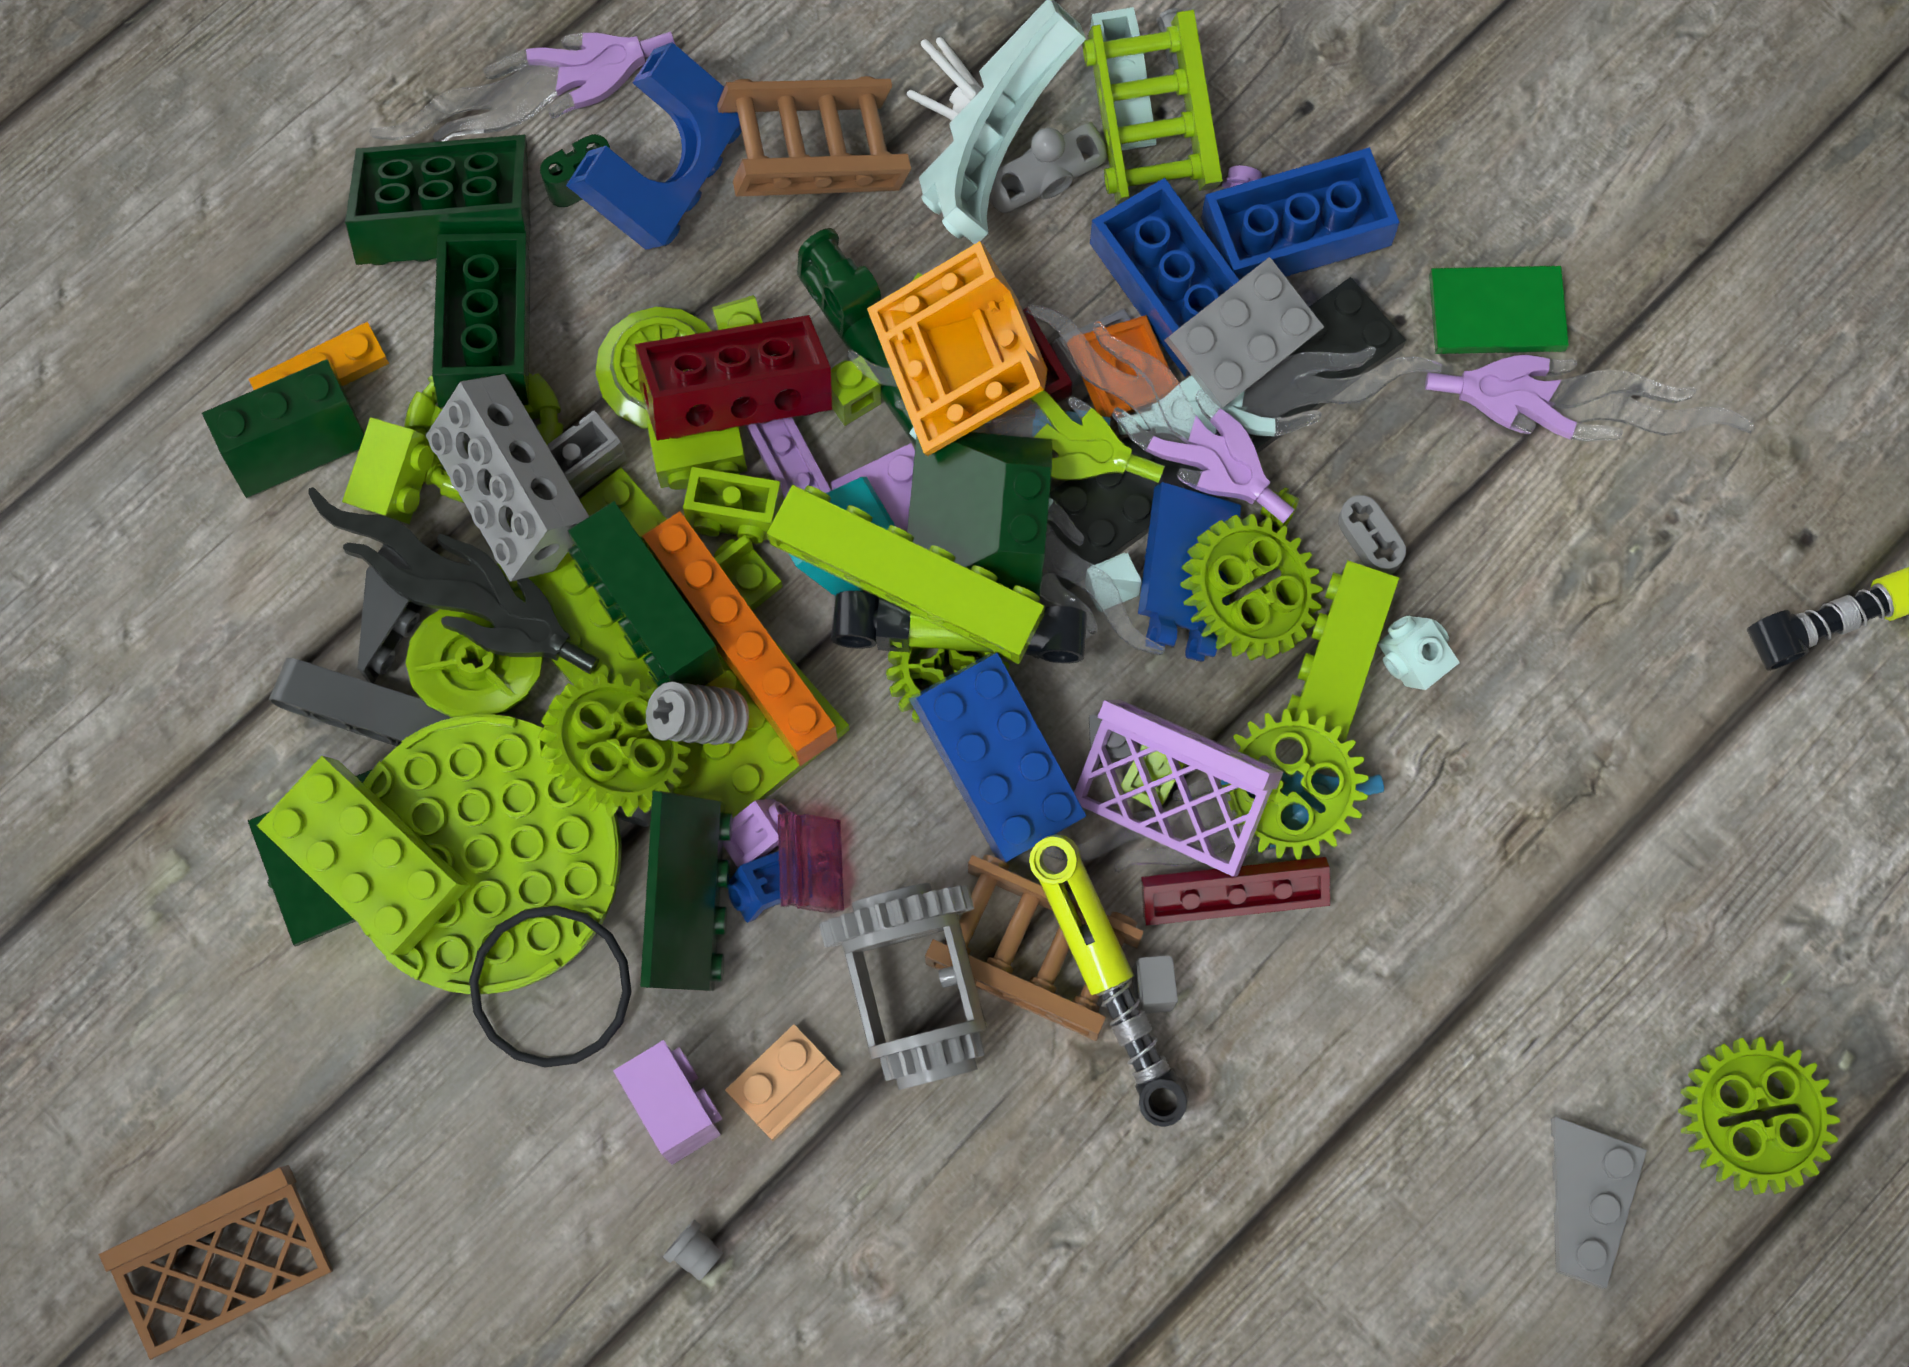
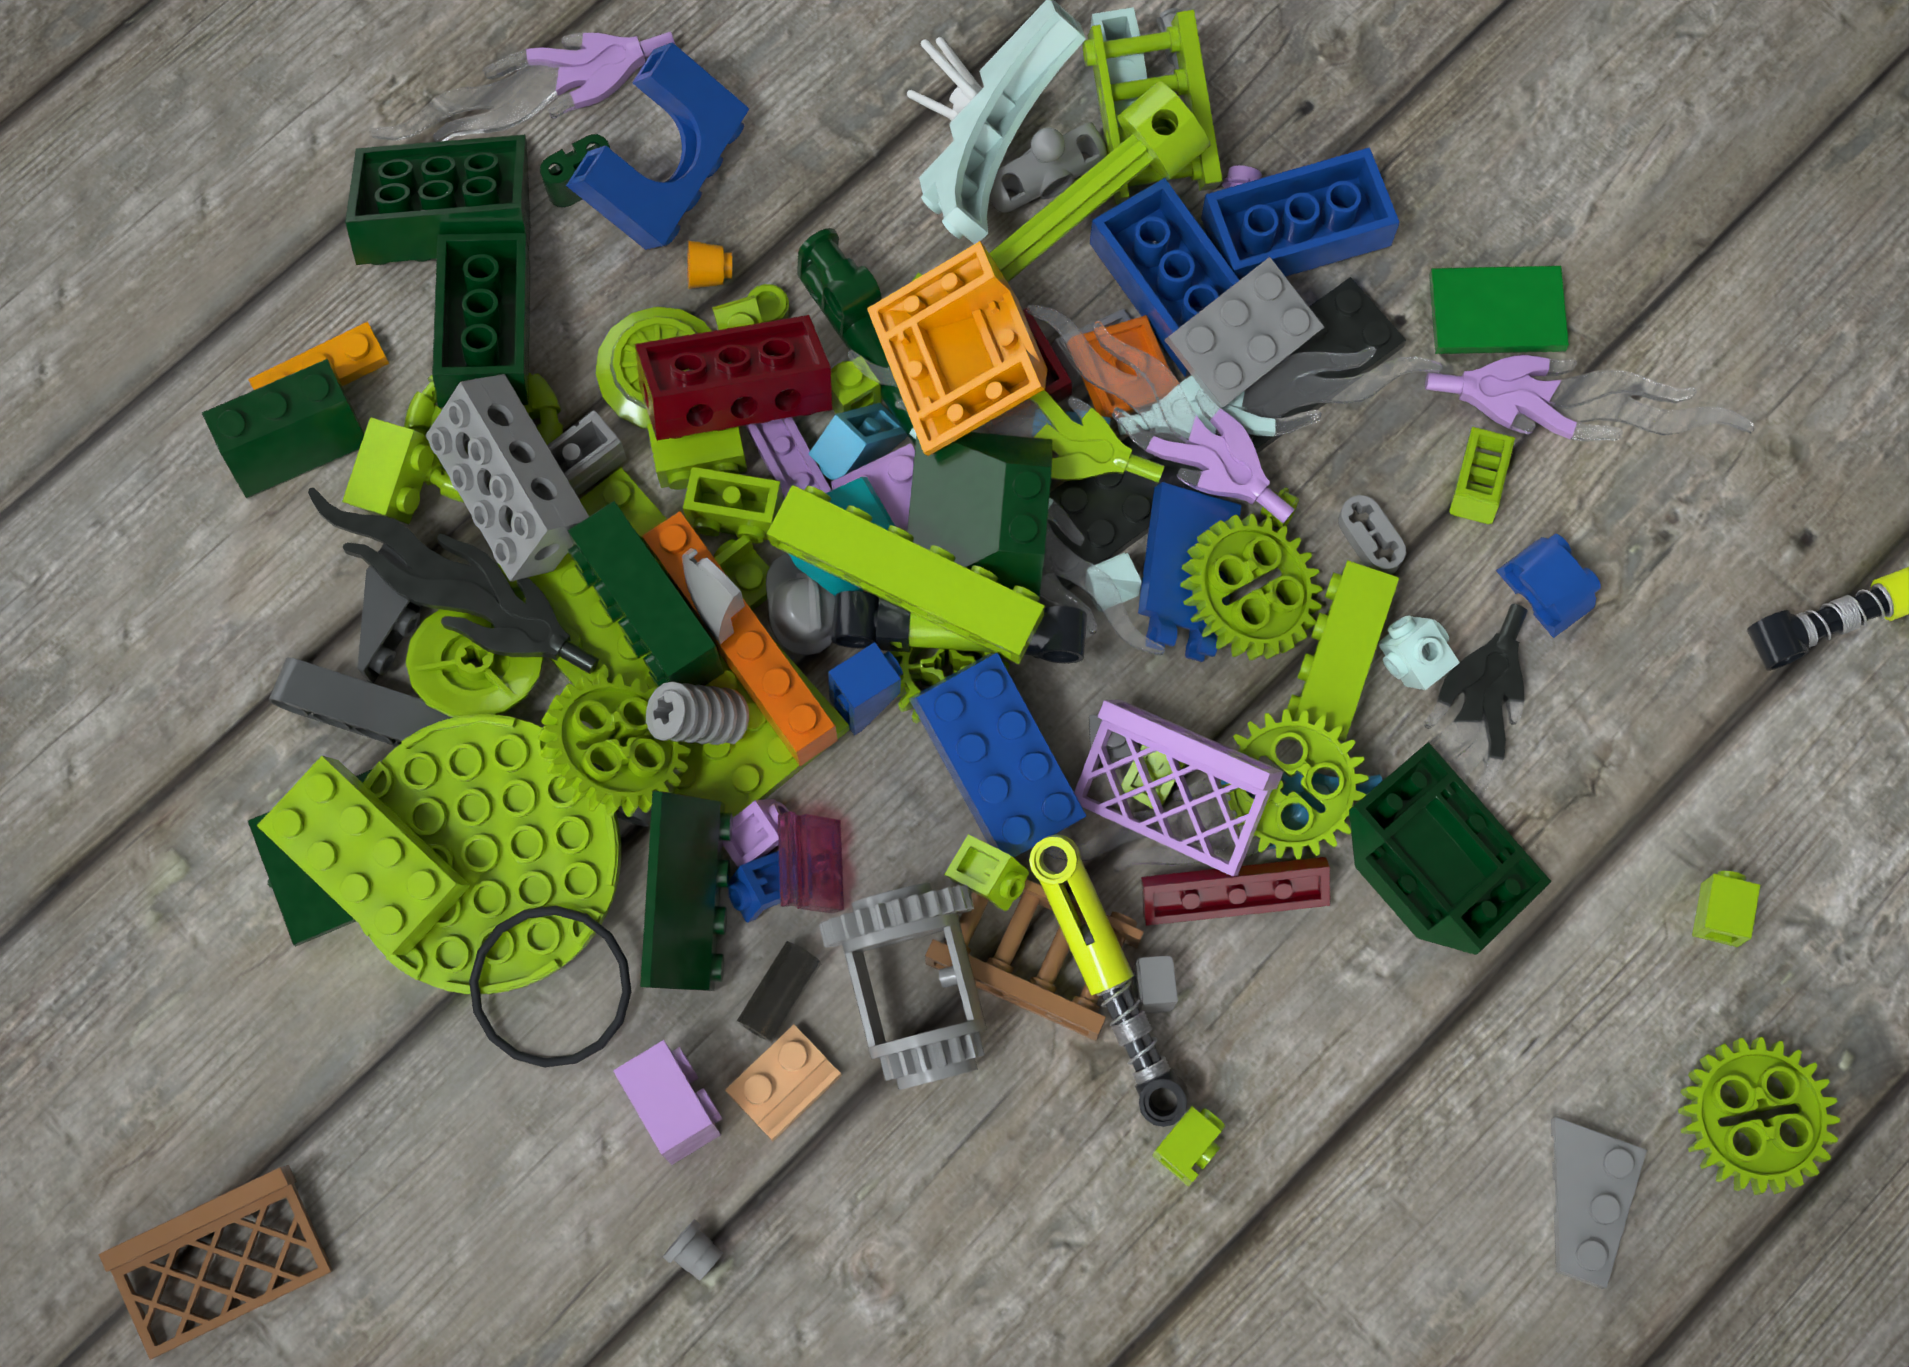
(707, 265): none -> light orange hat
(712, 594): none -> light grey brick
(771, 302): none -> lime tile
(779, 991): none -> clear smoke axle
(798, 608): none -> light grey piece
(800, 172): medium nougat fence -> none
(856, 440): none -> medium azure slope
(864, 686): none -> blue slope
(988, 872): none -> lime bracket
(1142, 148): none -> lime piece
(1190, 1144): none -> lime brick
(1441, 855): none -> dark green slope
(1474, 500): none -> lime slope
(1486, 680): none -> pearl dark grey piece
(1552, 583): none -> blue cylinder
(1726, 909): none -> lime brick

